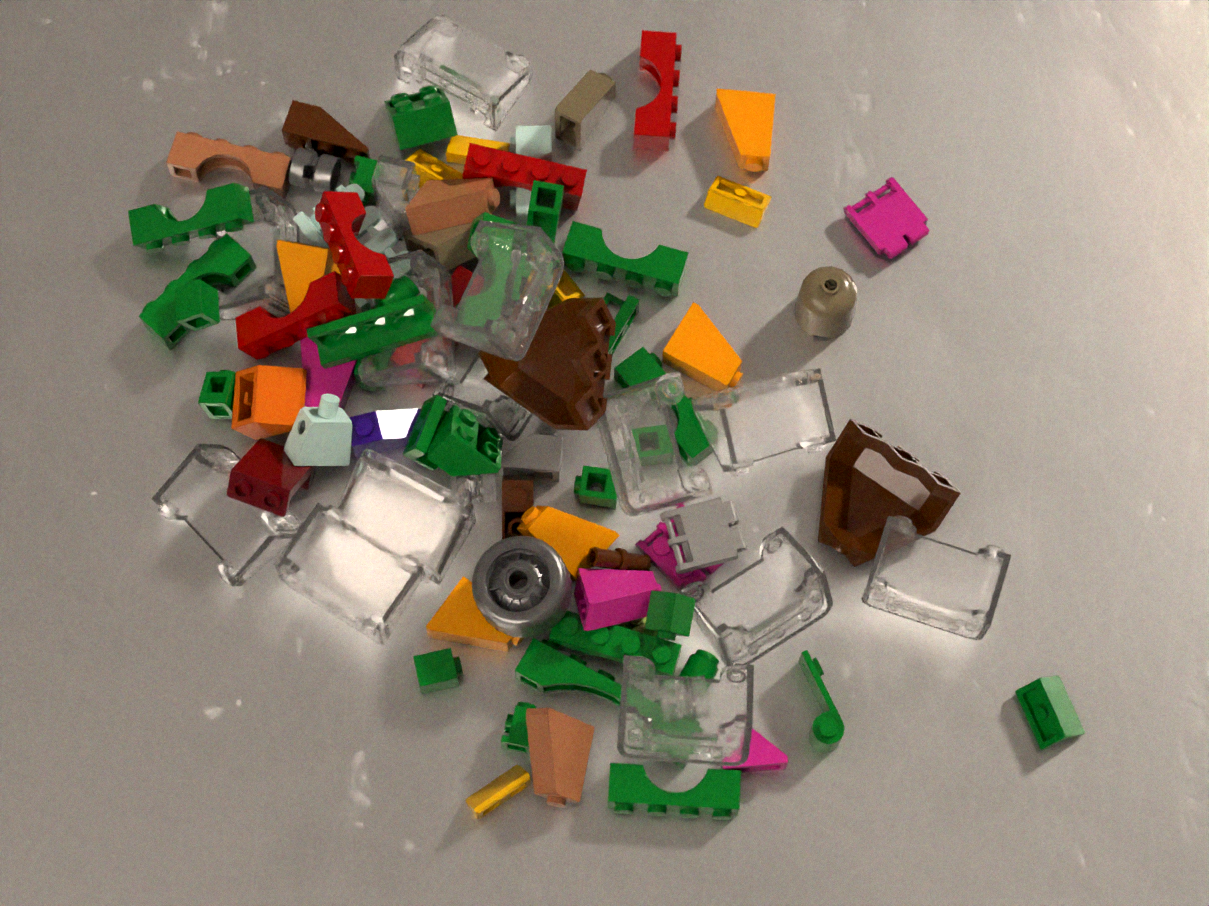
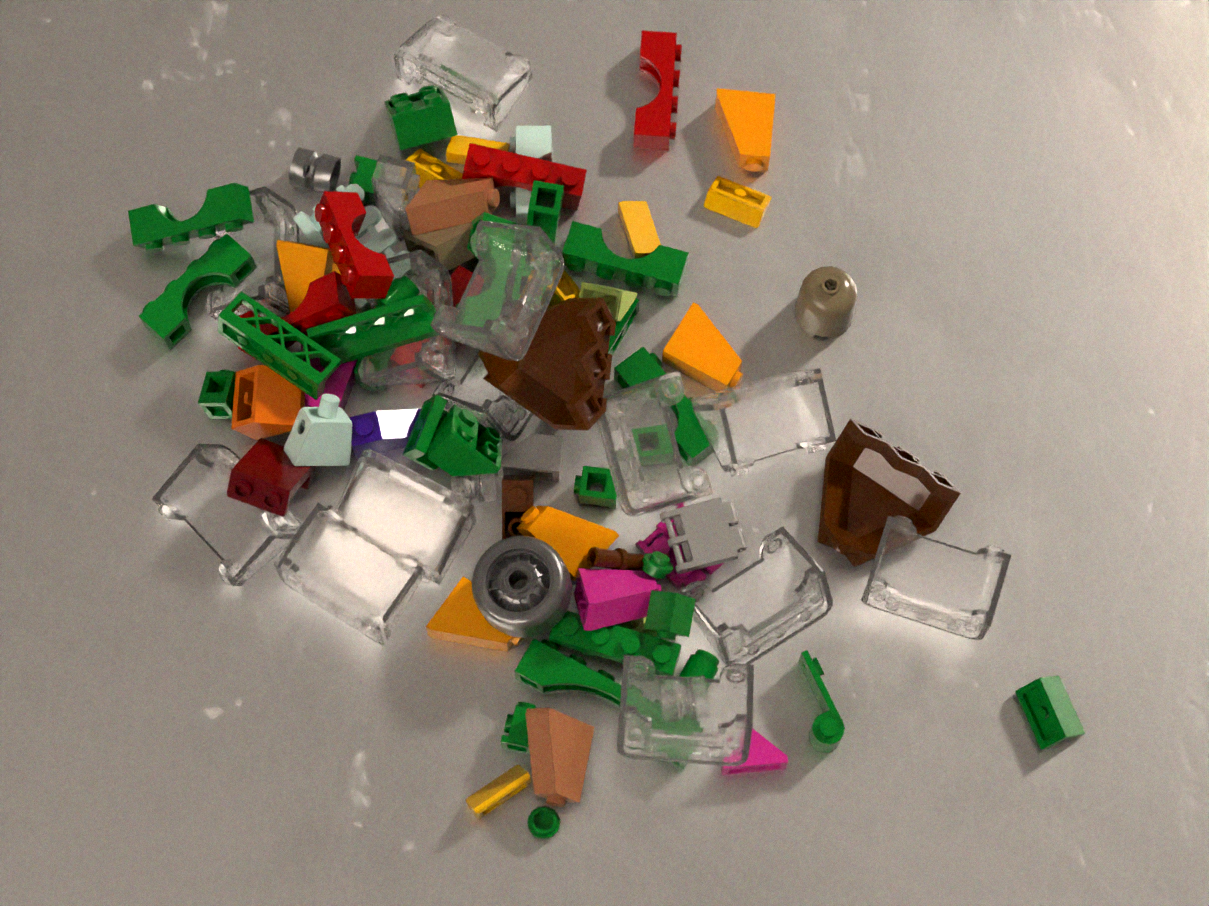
(196, 156): nougat arch -> none
(197, 305): green brick -> none
(271, 353): none -> green fence
(316, 130): reddish brown slope -> none
(437, 670): green brick -> none
(543, 822): none -> green plate
(583, 108): dark tan slope -> none
(616, 299): none -> yellowish green slope
(638, 227): none -> yellow slope
(657, 564): none -> green plate
(714, 795): green arch -> none
(888, 219): dark pink plate -> none

